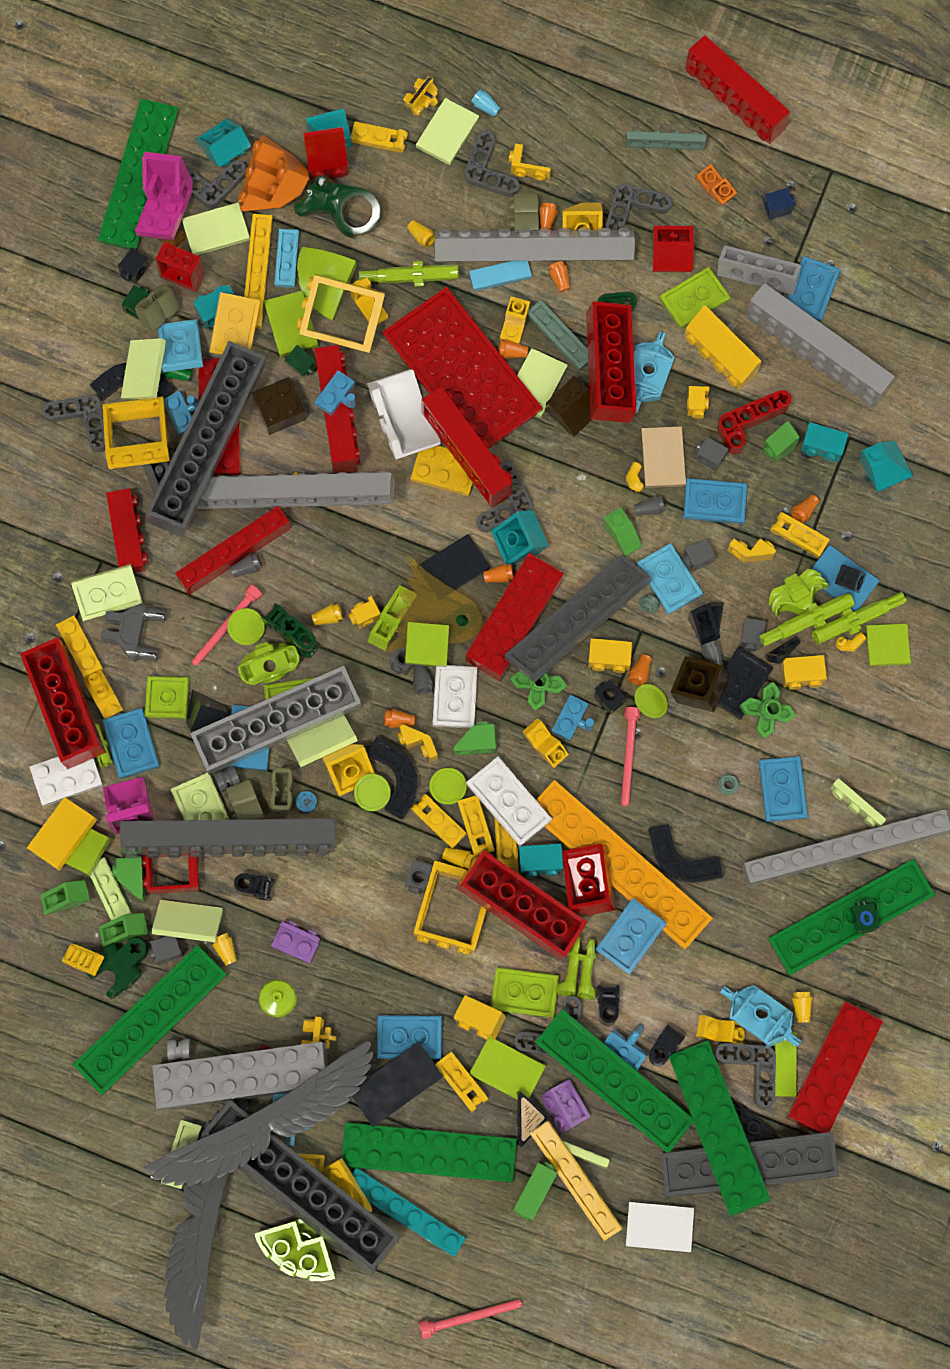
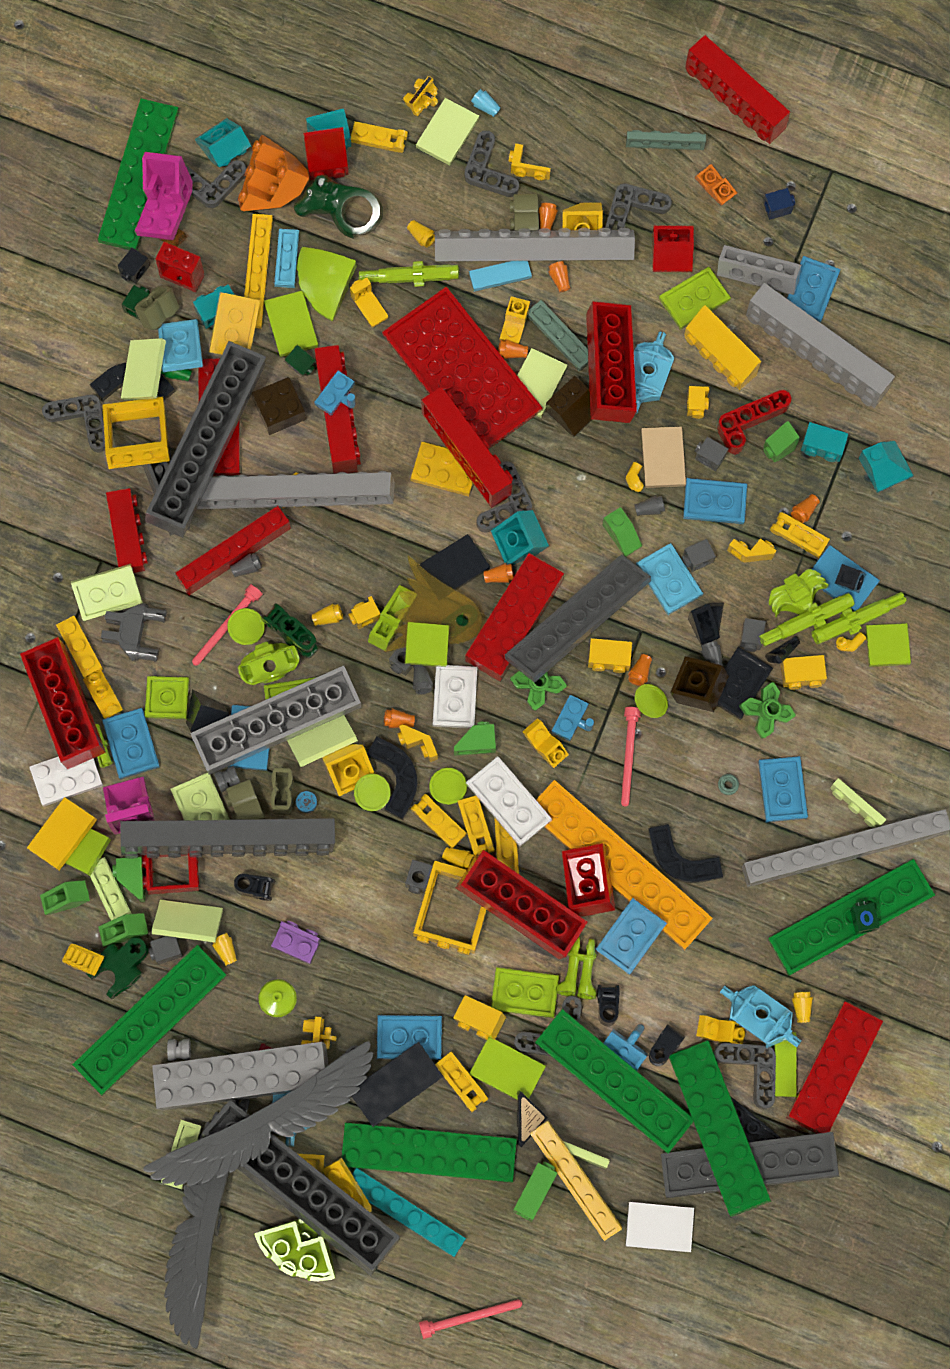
(180, 411): dark azure plate -> none
(215, 229): yellowish green tile -> none
(308, 304): yellow window -> none
(402, 420): white panel -> none
(540, 860): teal brick -> none
(565, 1106): medium lavender bracket -> none
(609, 706): black brick -> none
(619, 298): dark green plate -> none
(648, 603): sand green plate -> none

